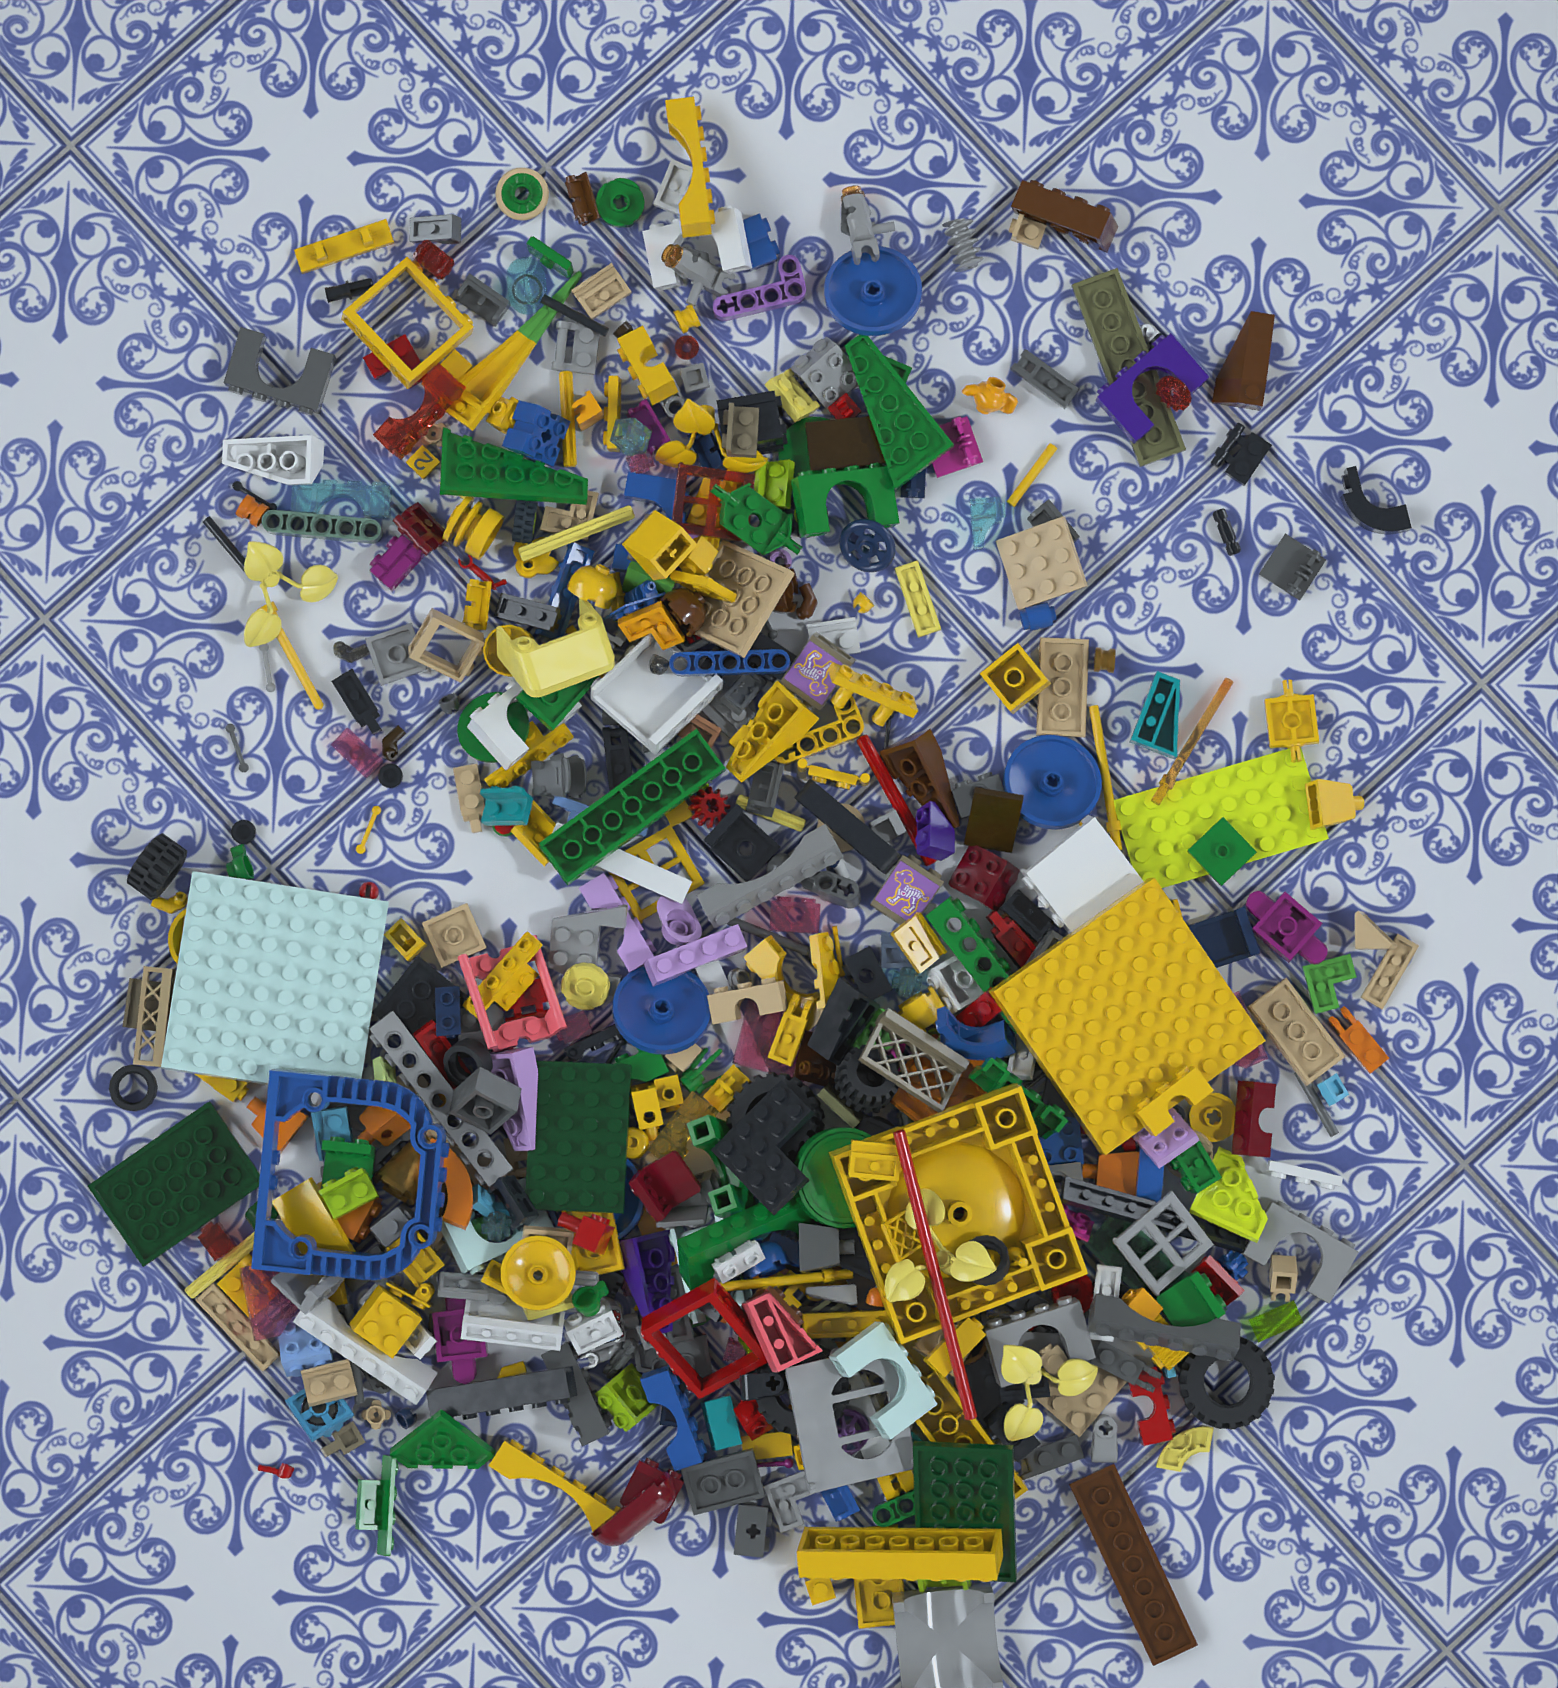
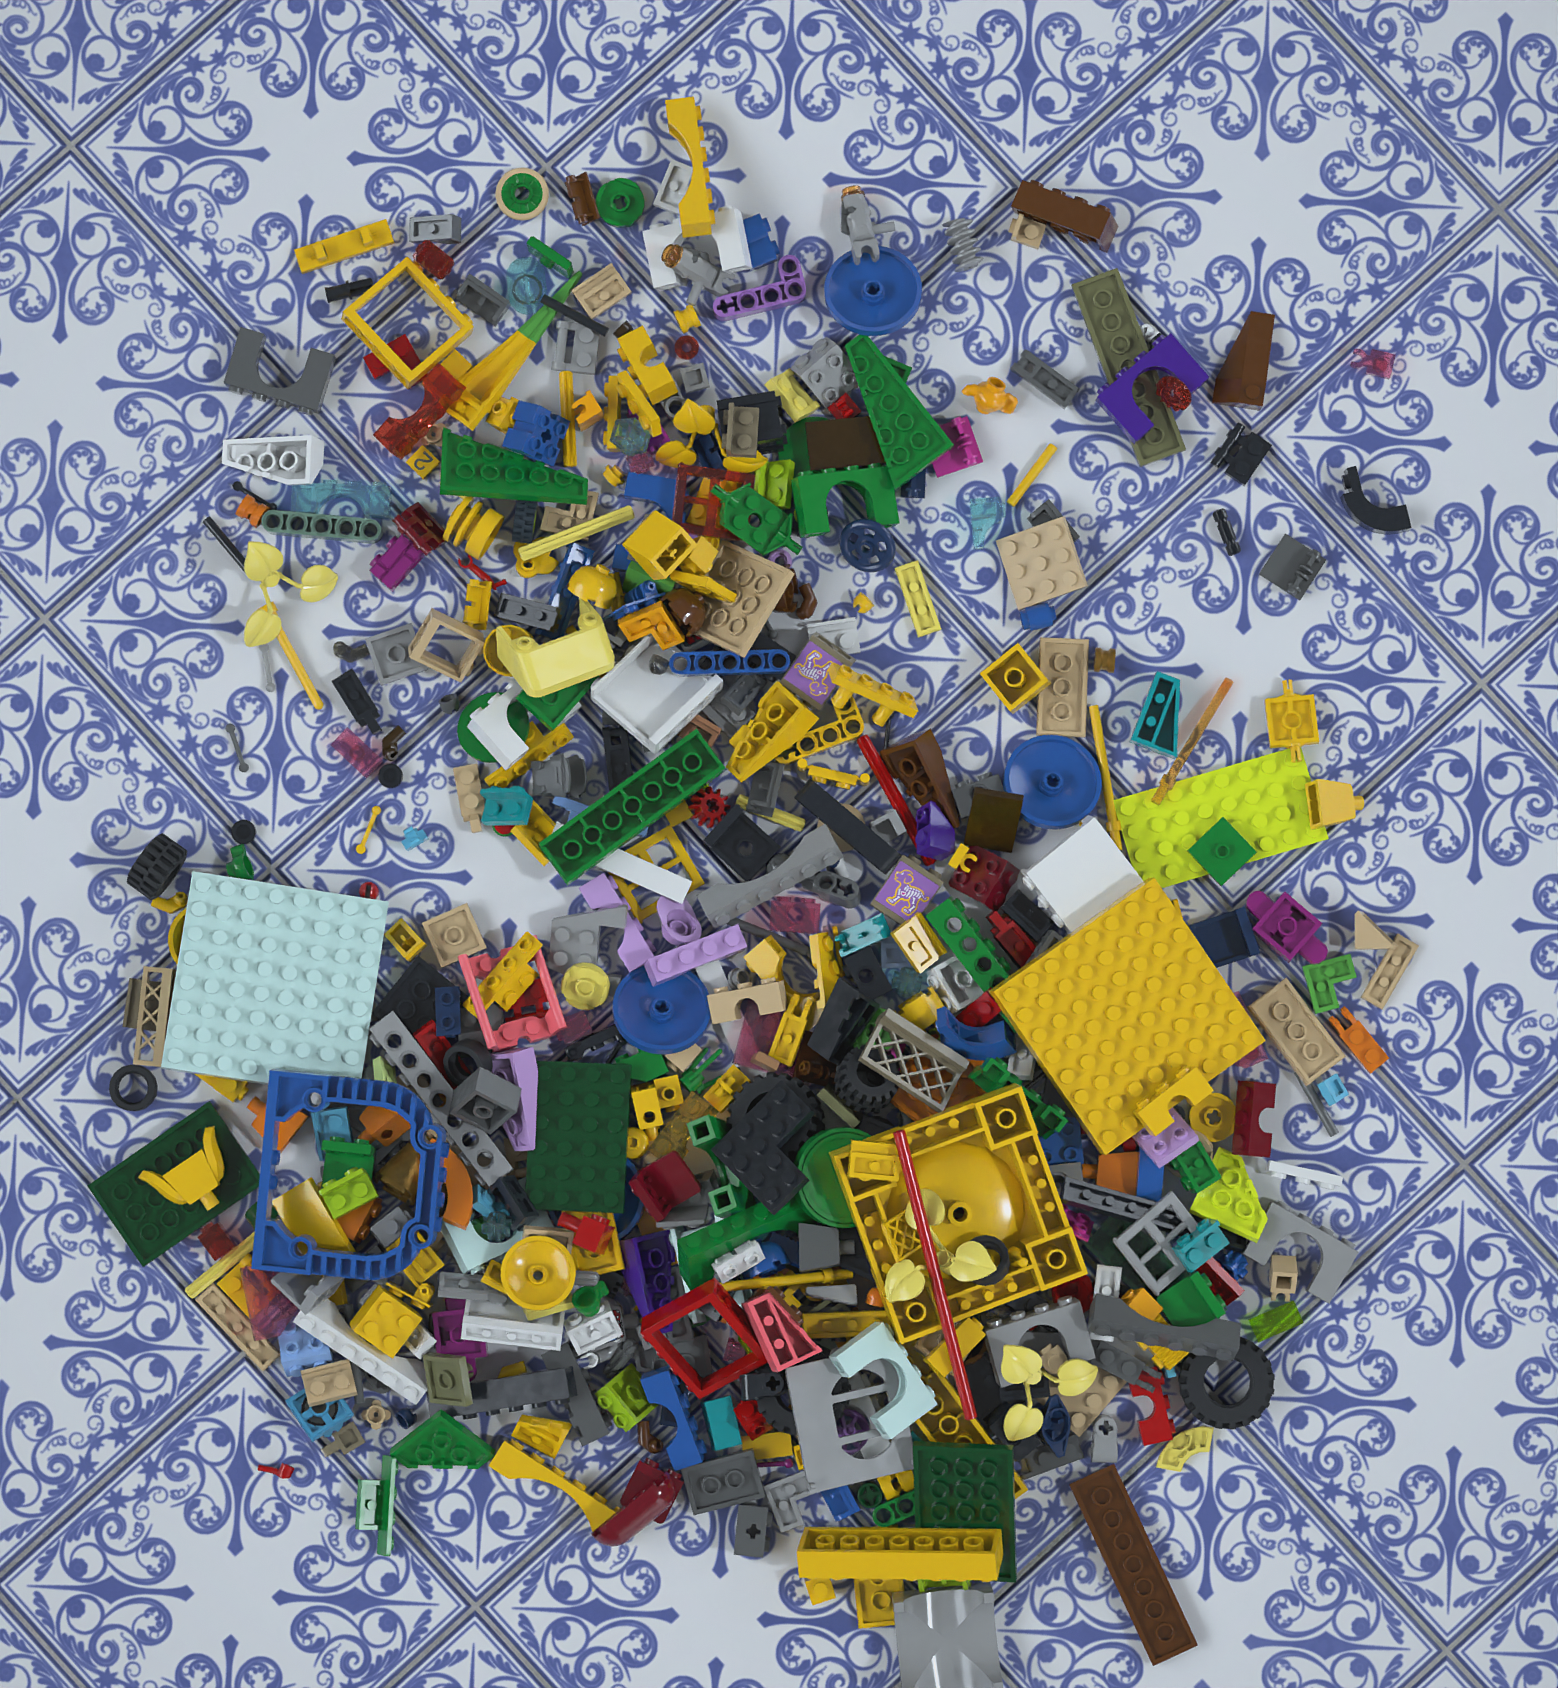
(193, 1177): none -> yellow torso
(413, 838): none -> medium azure plate
(448, 1379): none -> olive tile
(541, 1433): none -> yellow wing
(614, 475): none -> yellow plate
(638, 404): none -> yellow plate
(647, 1440): none -> reddish brown arm
(765, 1061): none -> medium nougat tile
(863, 935): none -> teal hinge
(872, 1496): none -> dark green wheel
(959, 858): none -> yellow tile
(1055, 1425): none -> dark blue hat
(1200, 1245): none -> teal bracket
(1377, 363): none -> clear pink plate

